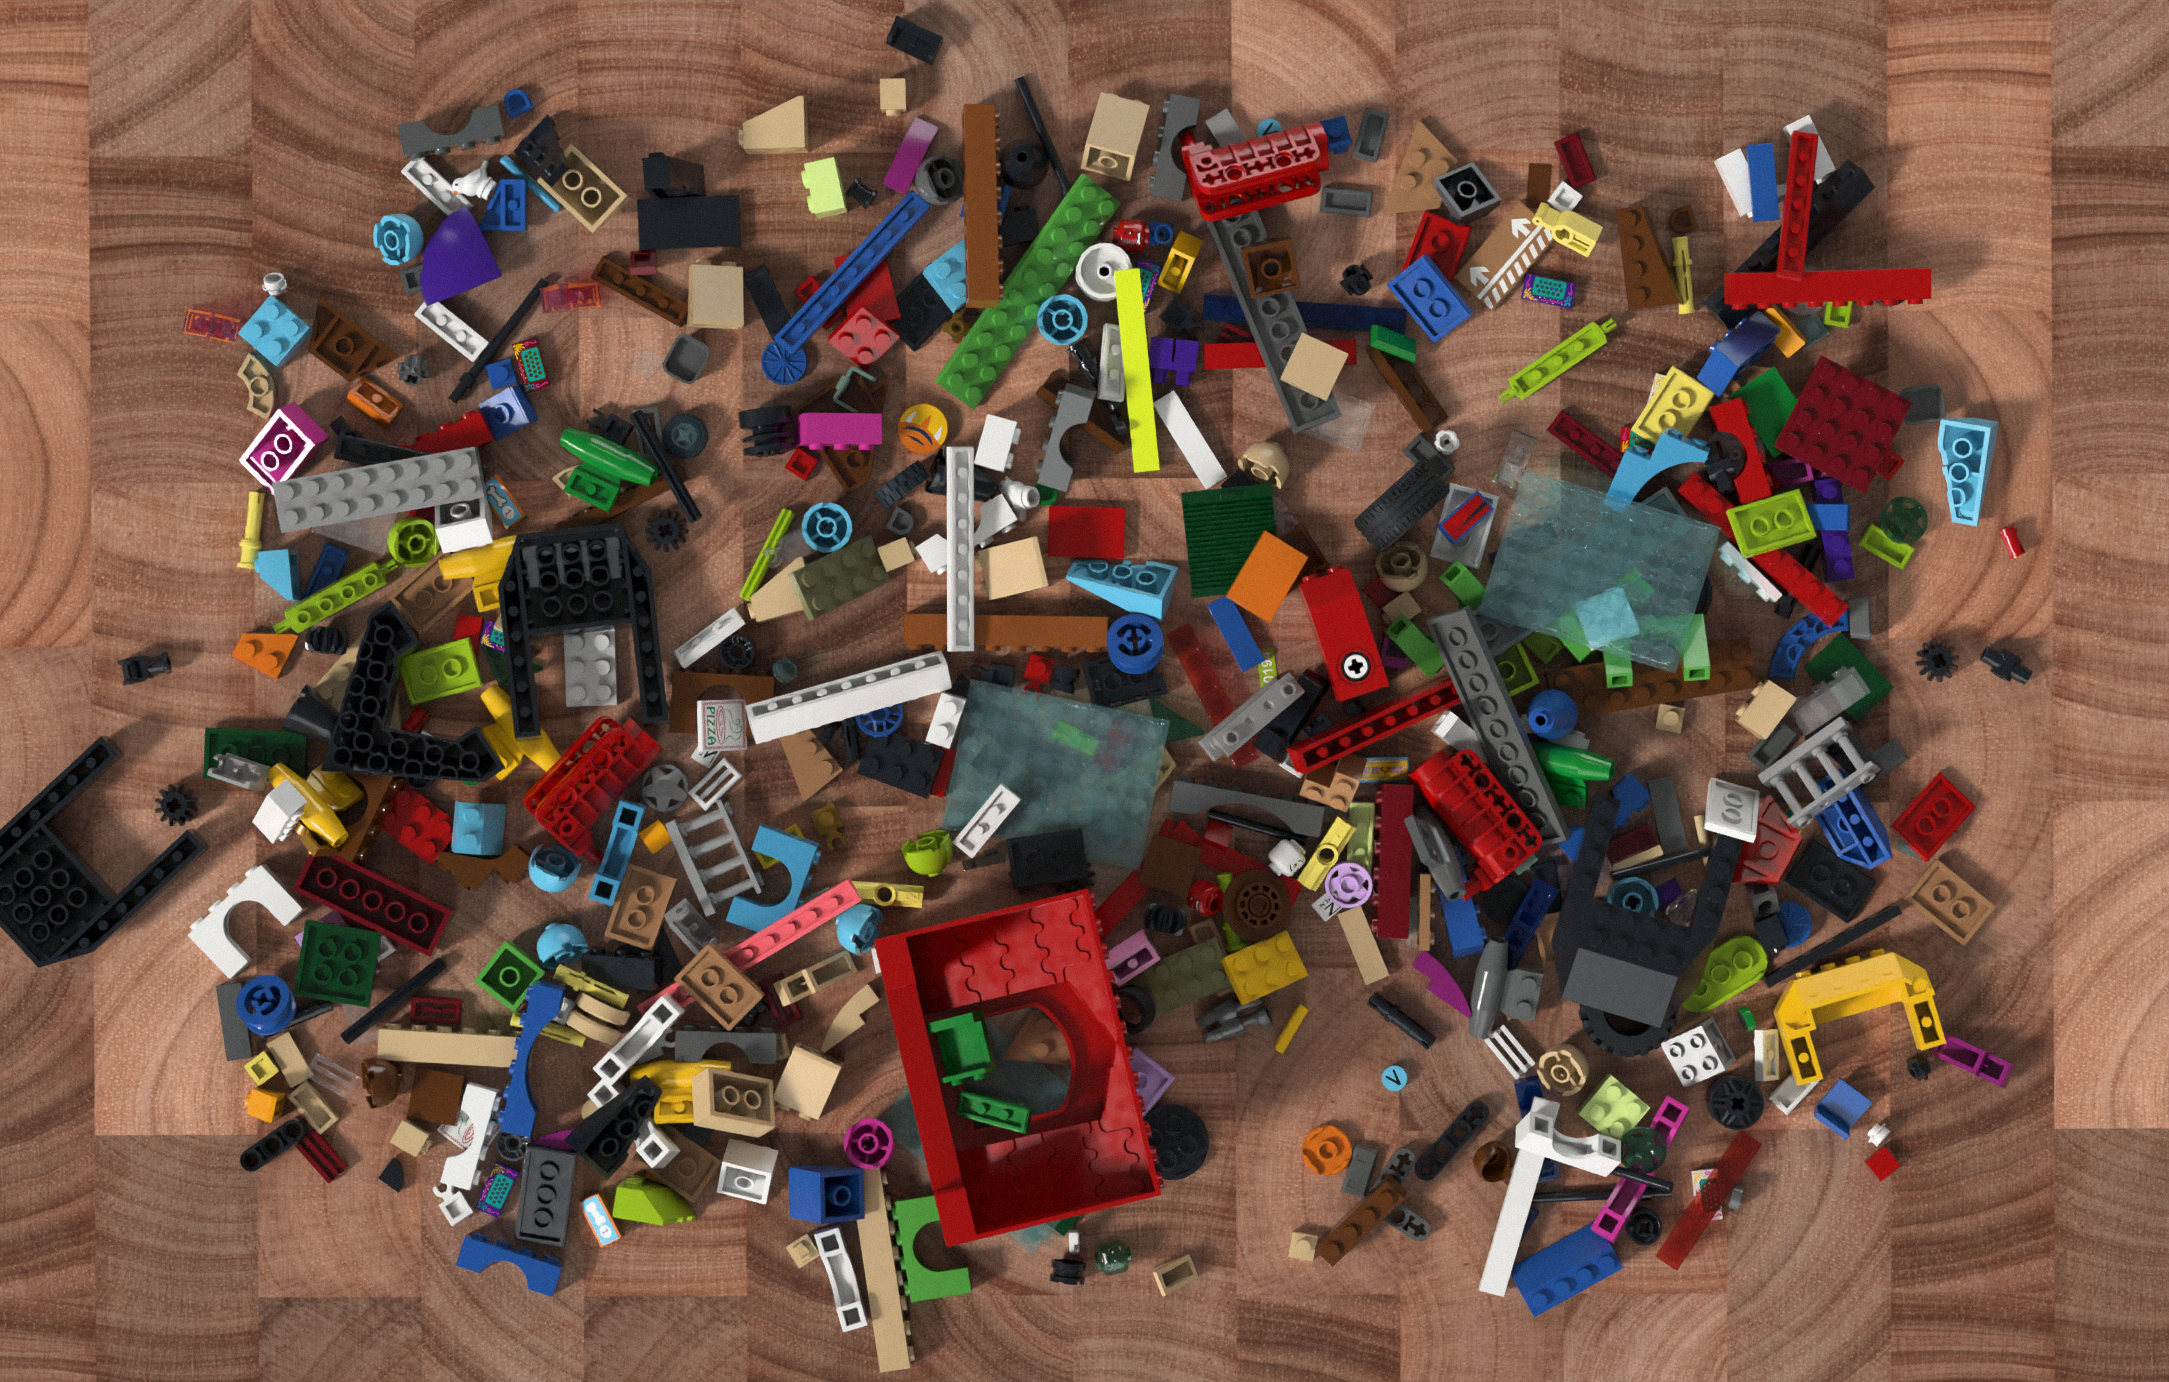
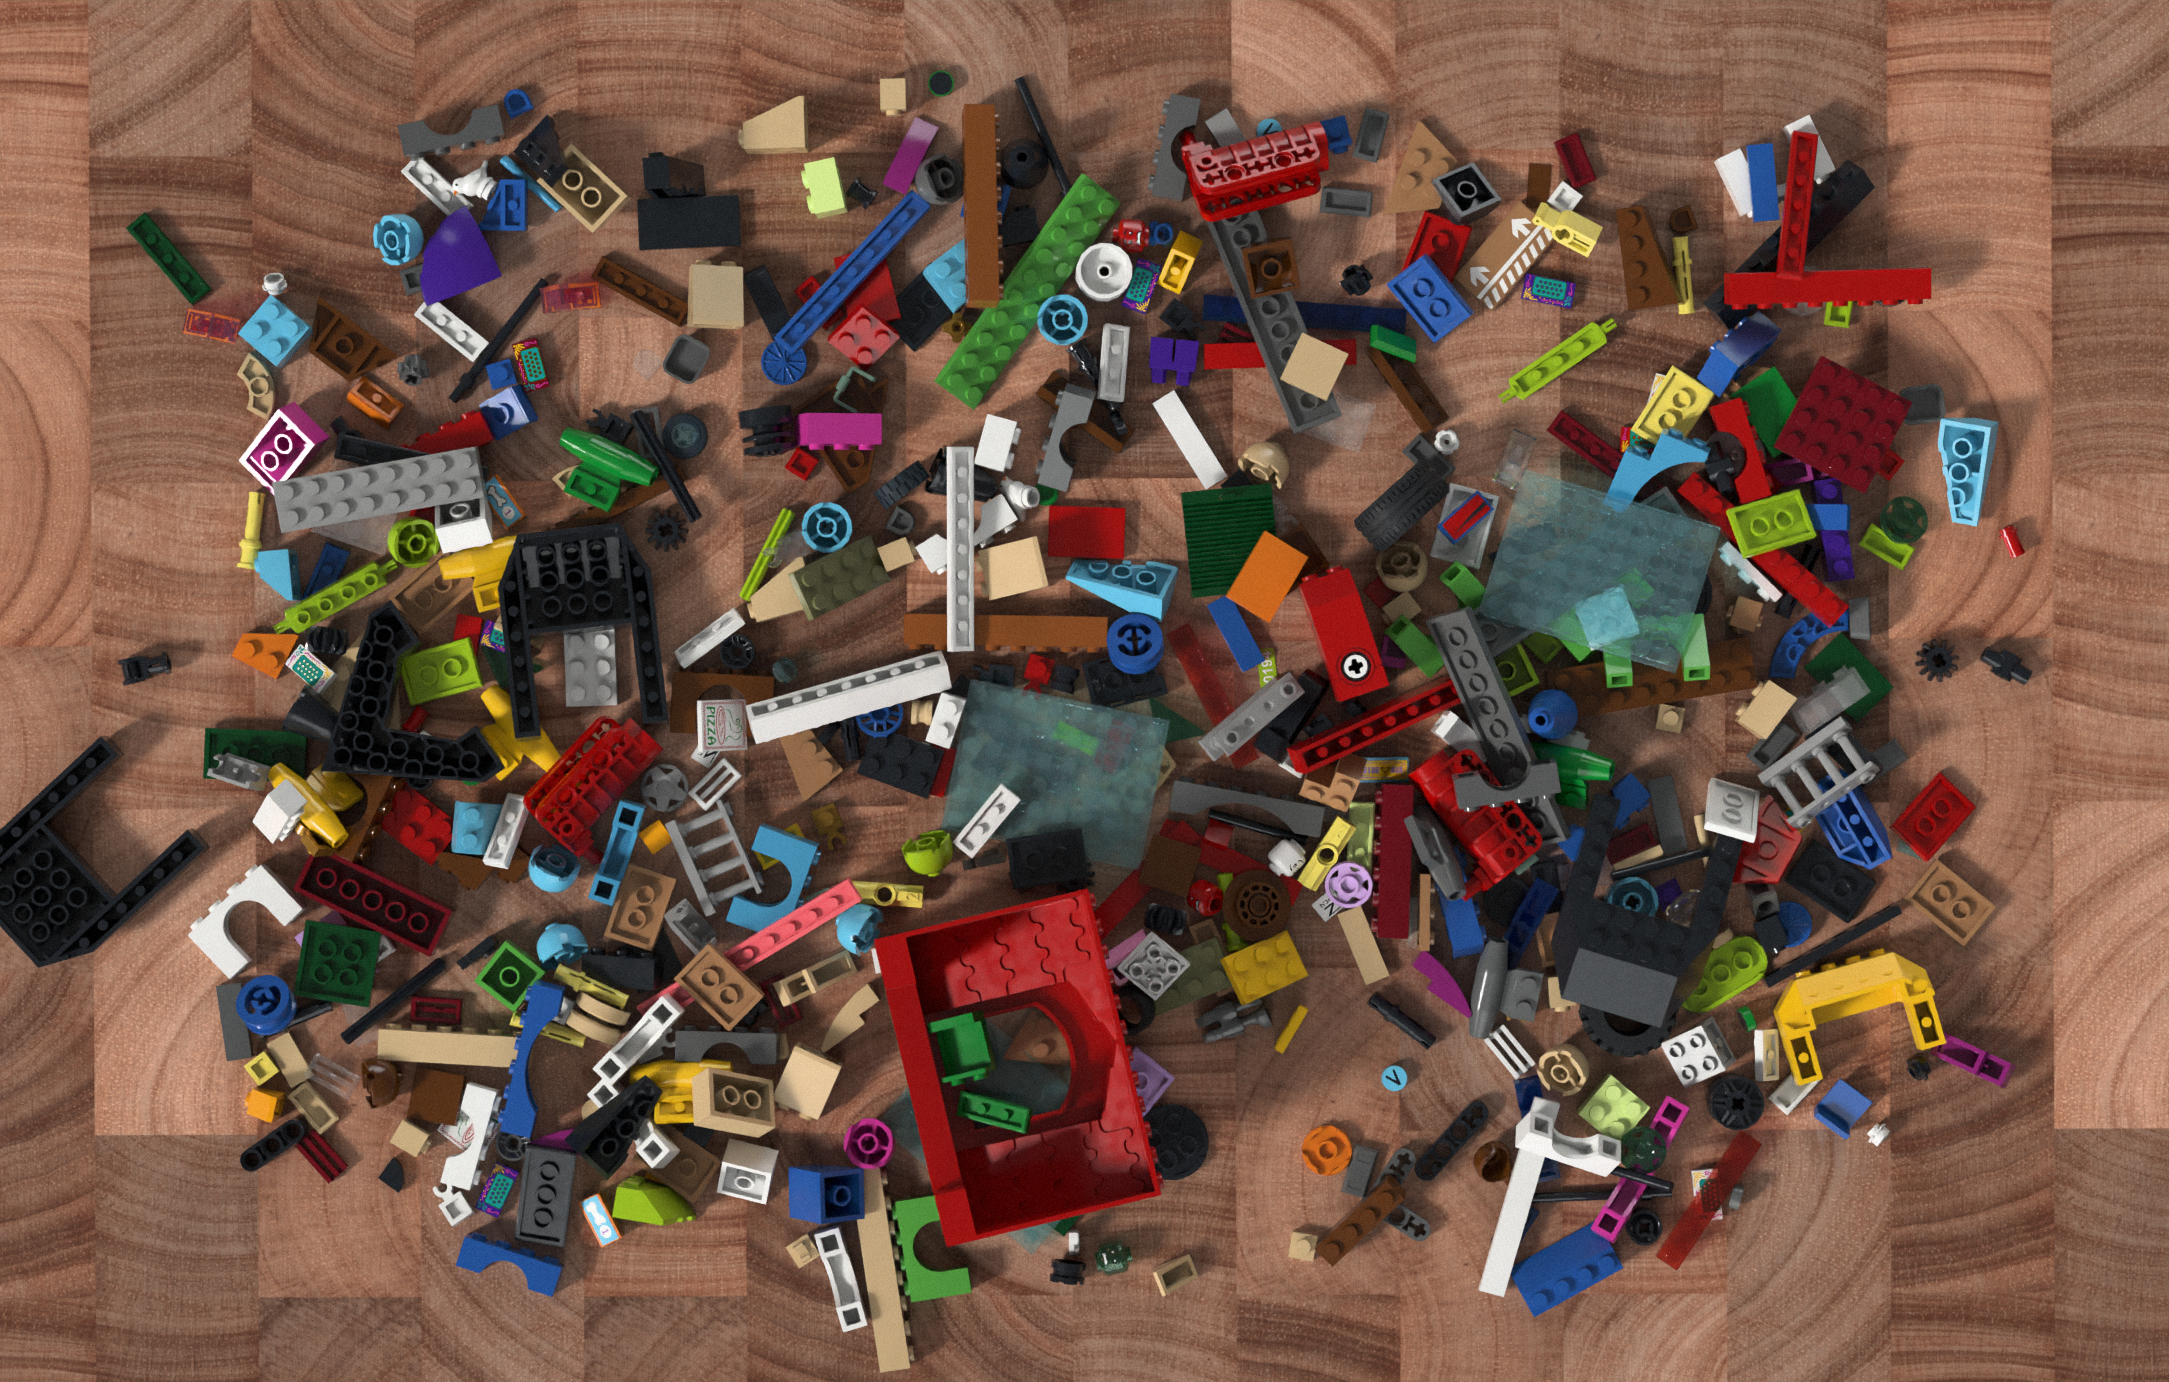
(169, 258): none -> dark green tile
(173, 795): black gear -> none
(311, 669): none -> tile
(483, 949): none -> black plate
(506, 832): none -> white tile
(642, 262): dark red plate -> none
(914, 40): black hinge -> none
(922, 712): none -> tan wheel
(923, 428): tile -> none
(941, 83): none -> black tile
(1115, 136): tan slope -> none
(1136, 369): neon yellow tile -> none
(1153, 966): none -> white tile
(1538, 780): none -> dark grey arch
(1554, 997): none -> tan brick
(1723, 937): none -> tan tile
(1744, 615): none -> medium nougat brick
(1790, 337): light orange tile -> none
(1812, 329): clear light blue plate -> none
(1882, 1163): red tile -> none

